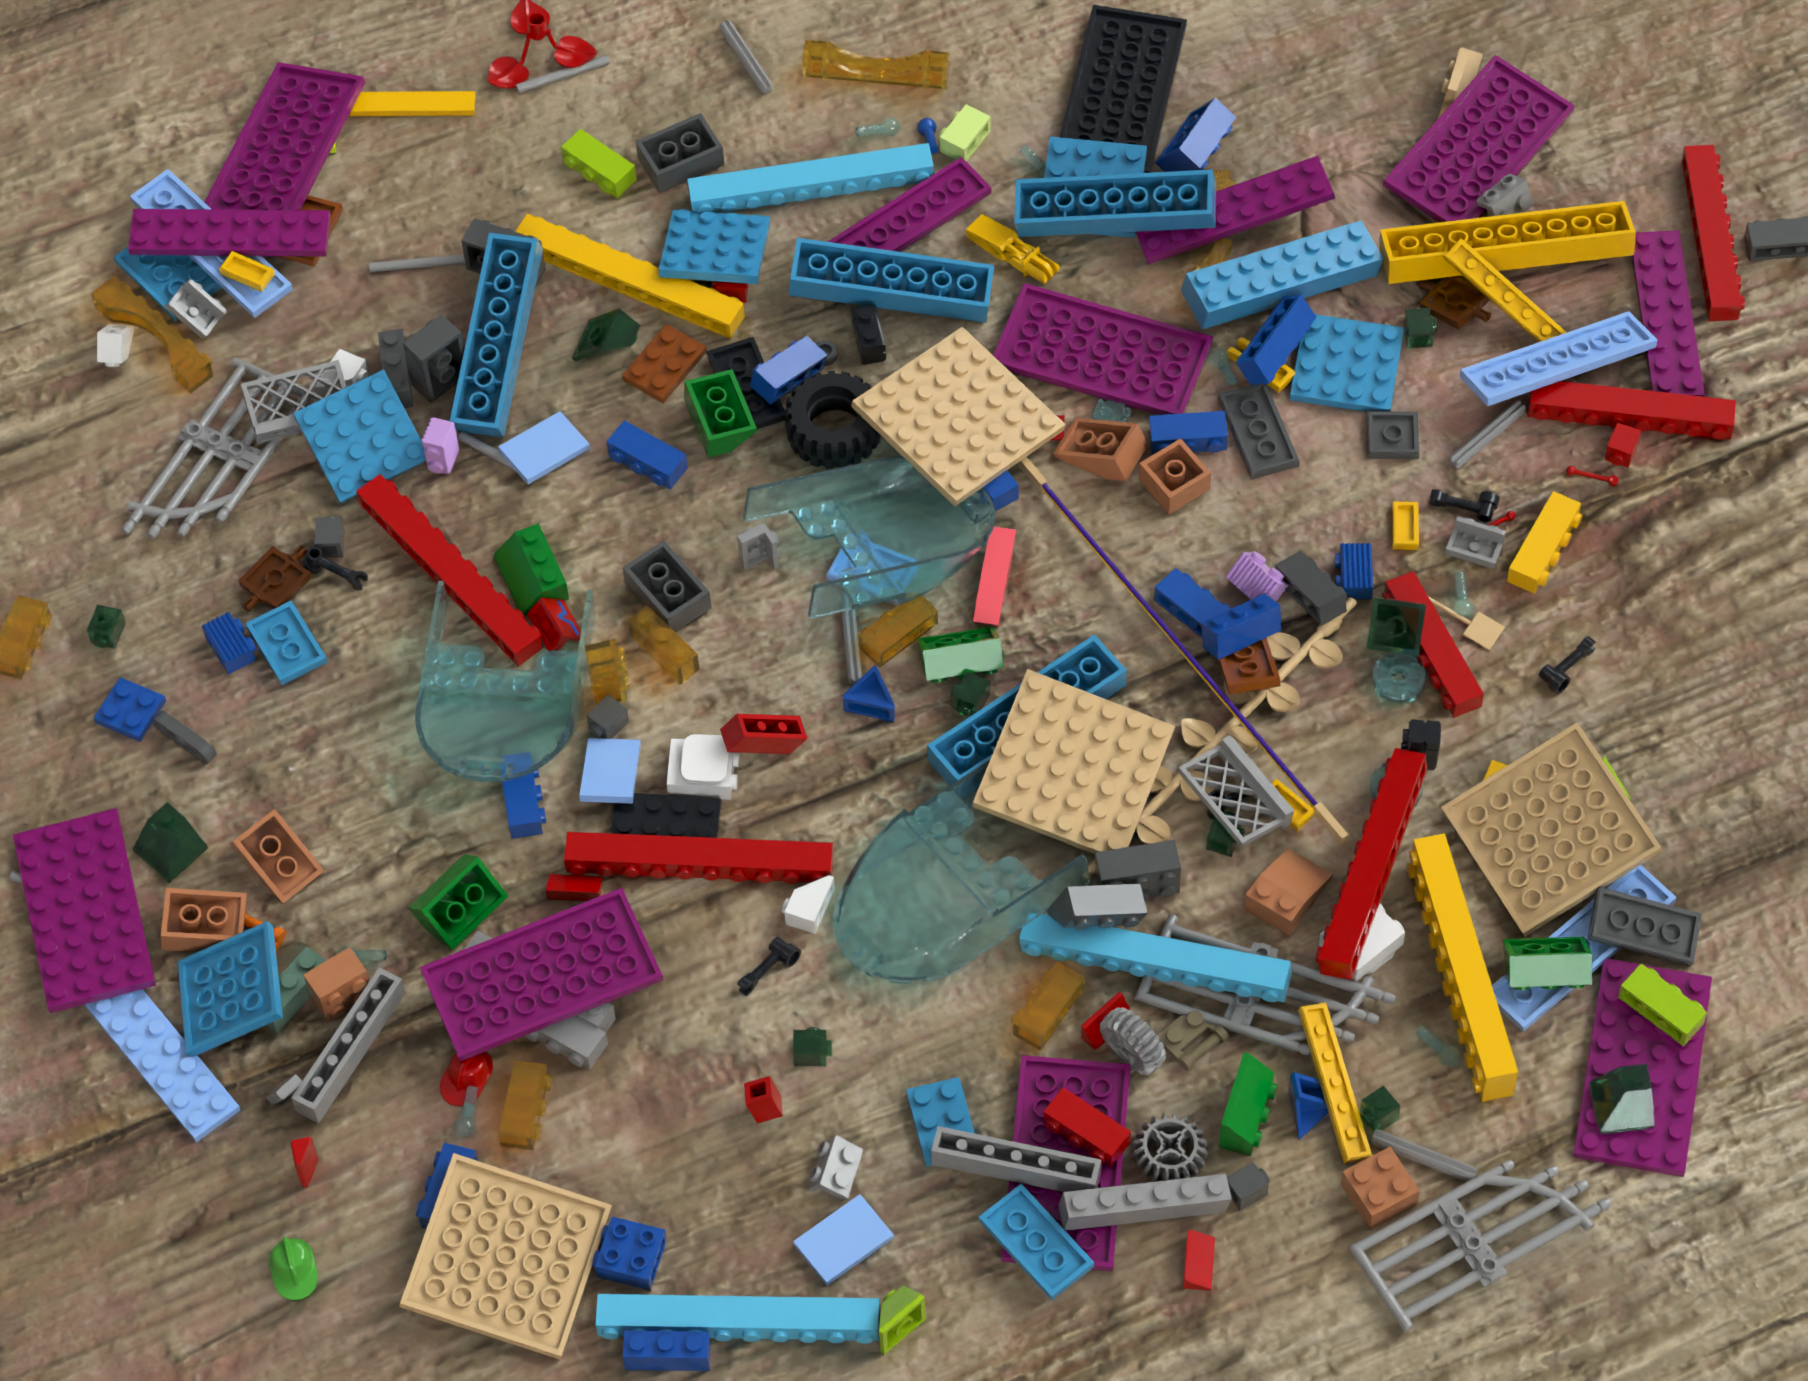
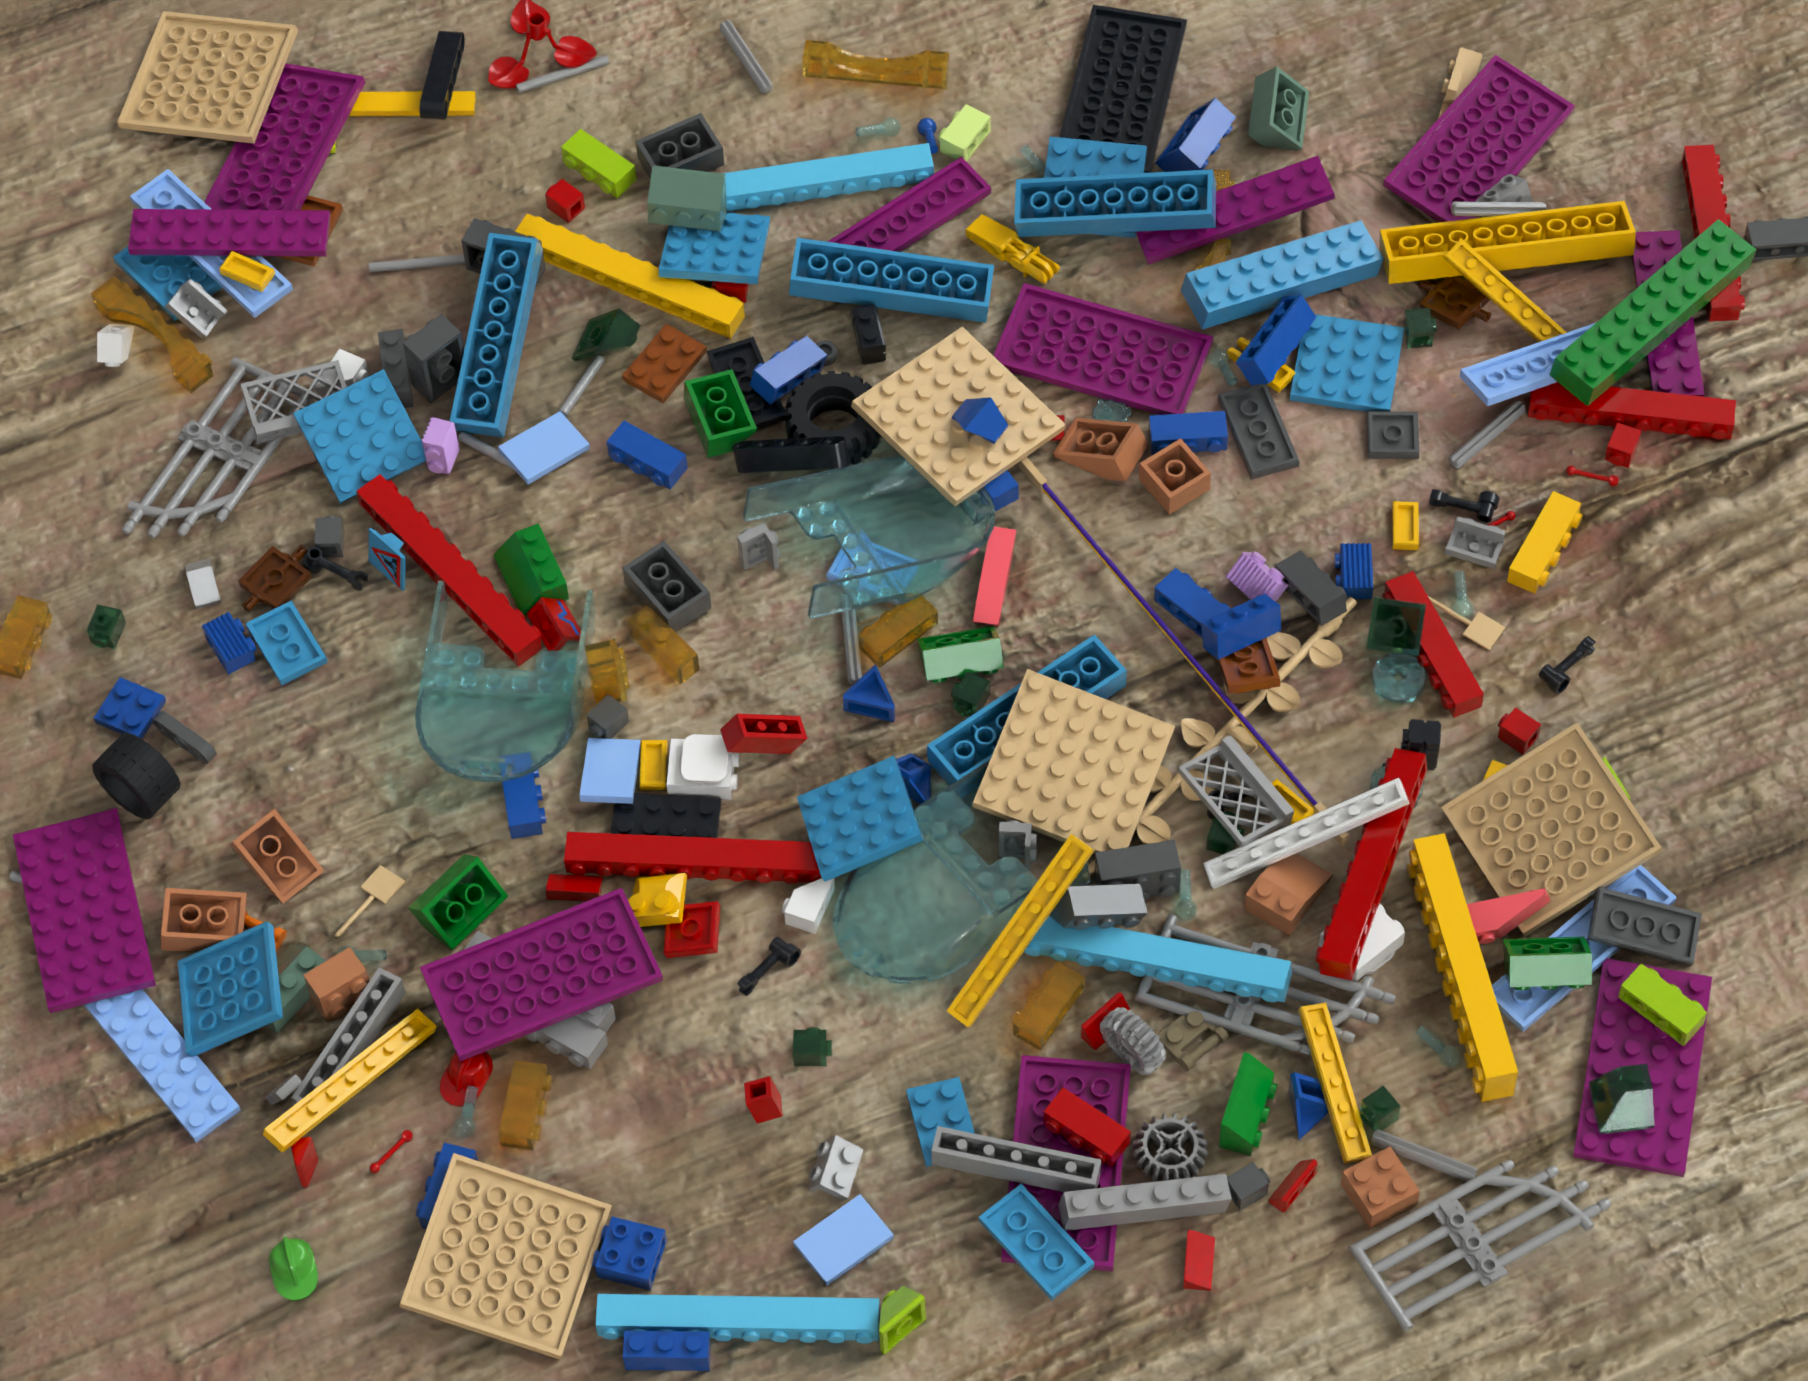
(136, 776): none -> black tyre
(169, 843): clear green slope -> none
(202, 583): none -> slope
(208, 77): none -> tan plate
(349, 1080): none -> yellow plate
(379, 885): none -> tan piece
(386, 557): none -> dark azure piece
(407, 1136): none -> red hinge
(442, 75): none -> black beam
(564, 200): none -> red brick
(582, 385): none -> light grey bar
(653, 765): none -> yellow tile
(659, 899): none -> yellow slope
(687, 198): none -> sand green slope
(696, 933): none -> red plate
(791, 454): none -> black beam
(859, 818): none -> dark azure plate
(916, 777): none -> blue slope
(981, 418): none -> blue slope
(1017, 841): none -> light grey bracket
(1020, 930): none -> yellow plate
(1186, 908): none -> clear light blue bar
(1278, 111): none -> sand green slope
(1293, 1184): none -> red slope
(1306, 833): none -> white tile
(1494, 208): none -> light grey axle
(1500, 915): none -> coral slope
(1518, 730): none -> red brick
(1652, 312): none -> green brick

